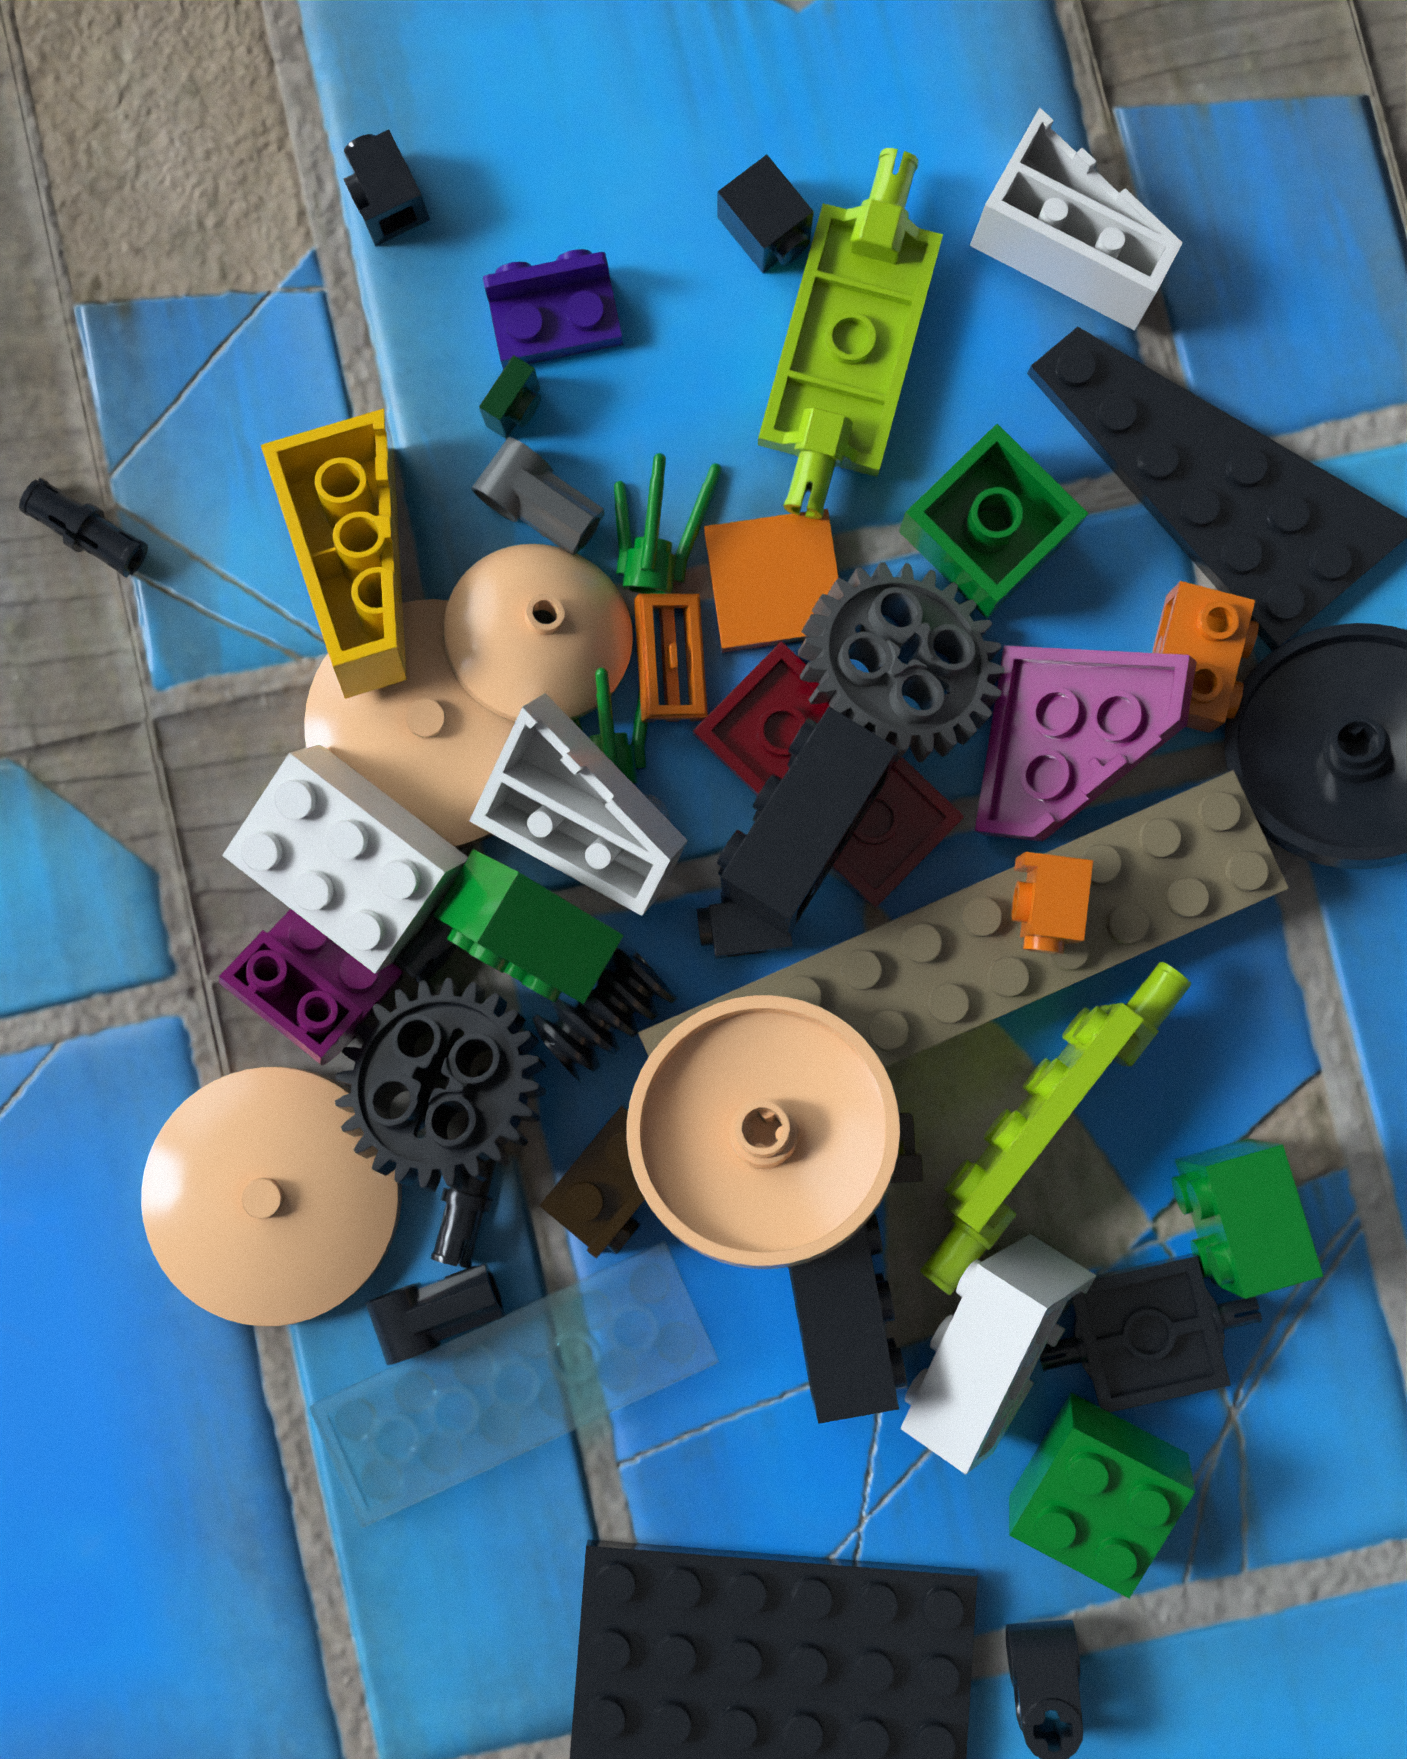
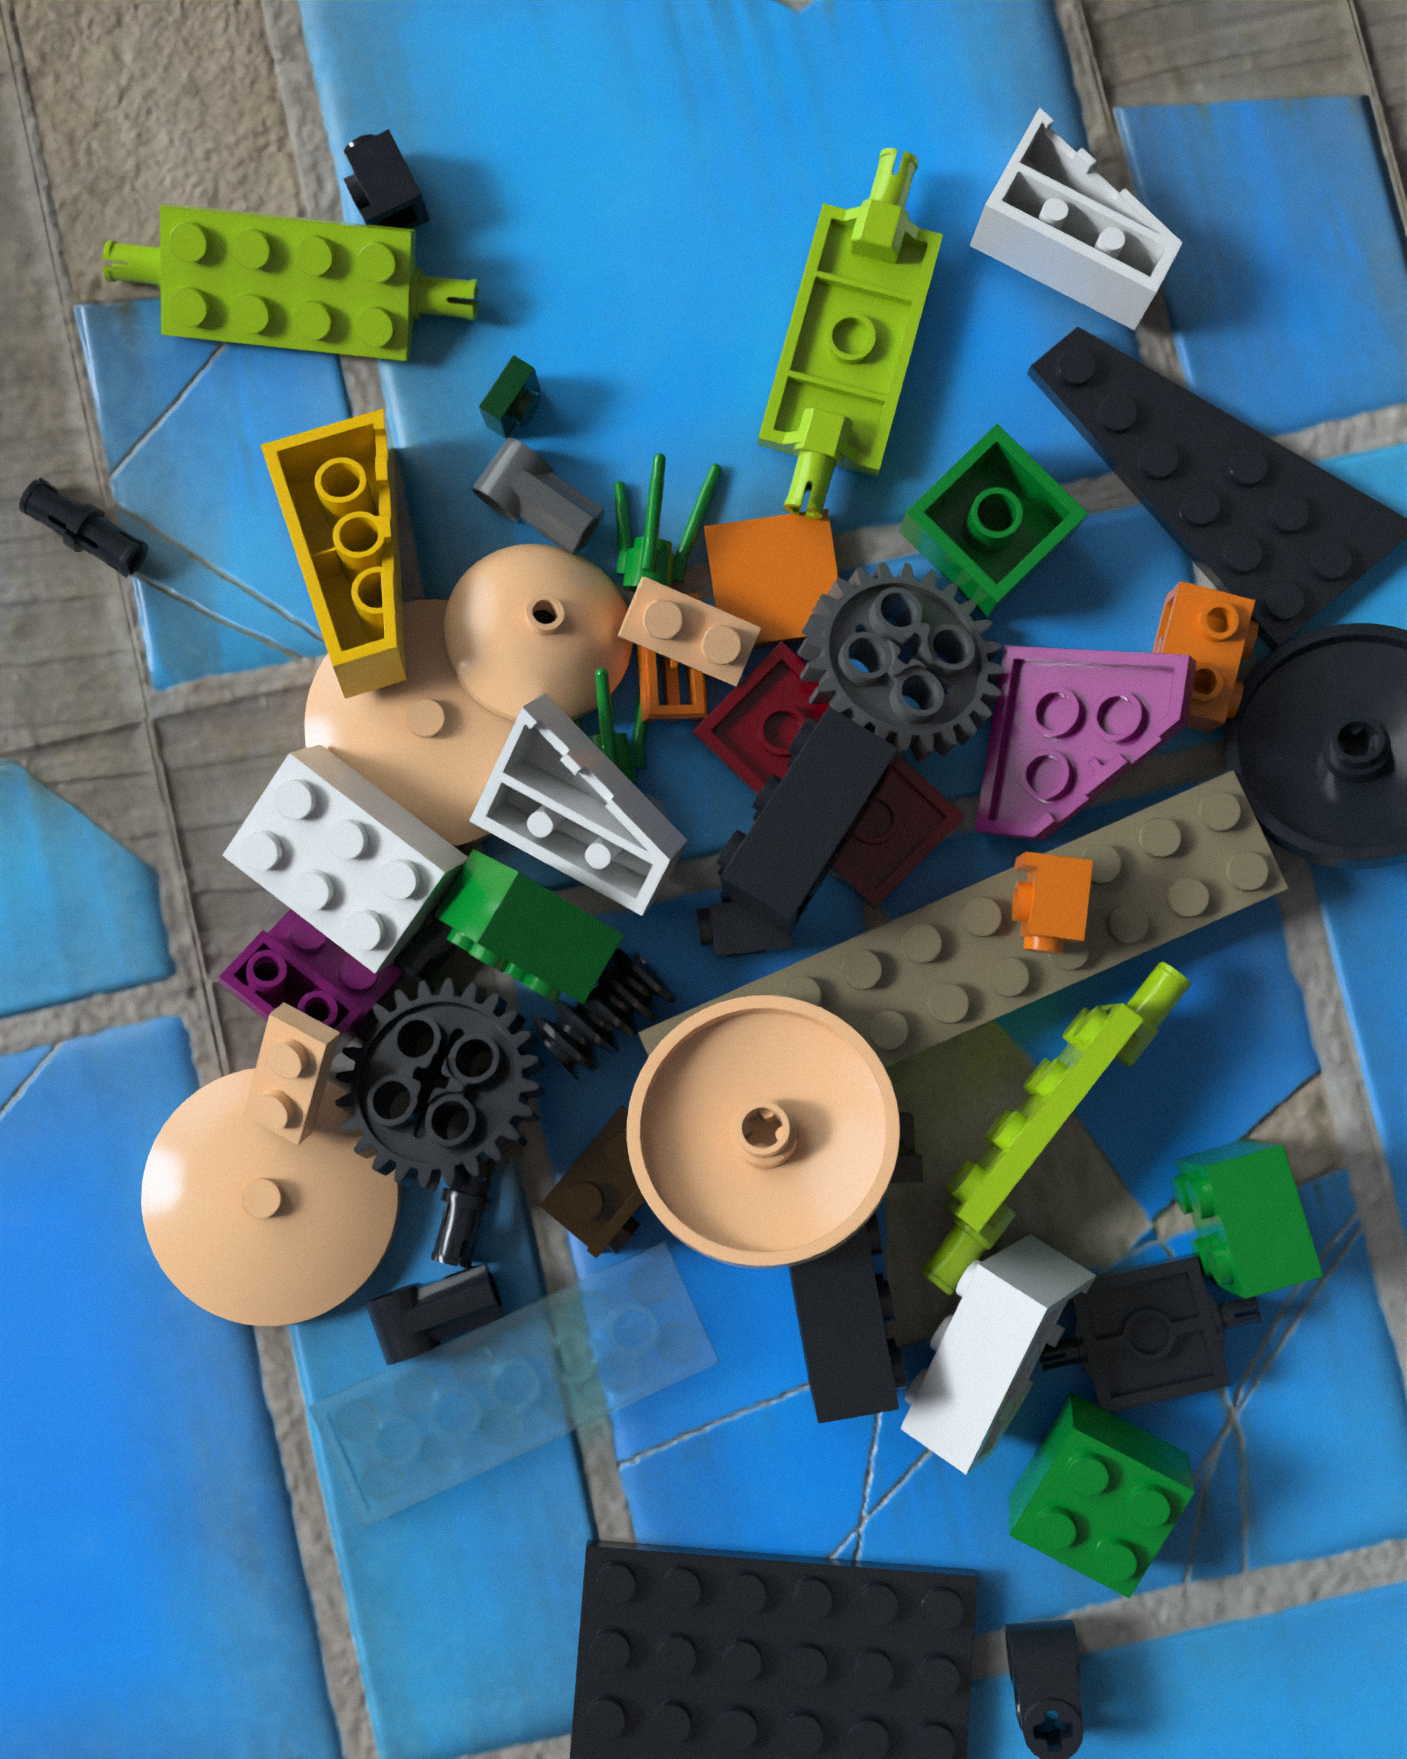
(289, 281): none -> lime plate
(291, 1073): none -> light nougat plate
(553, 307): dark purple bracket -> none
(689, 631): none -> light nougat plate
(765, 215): black brick -> none

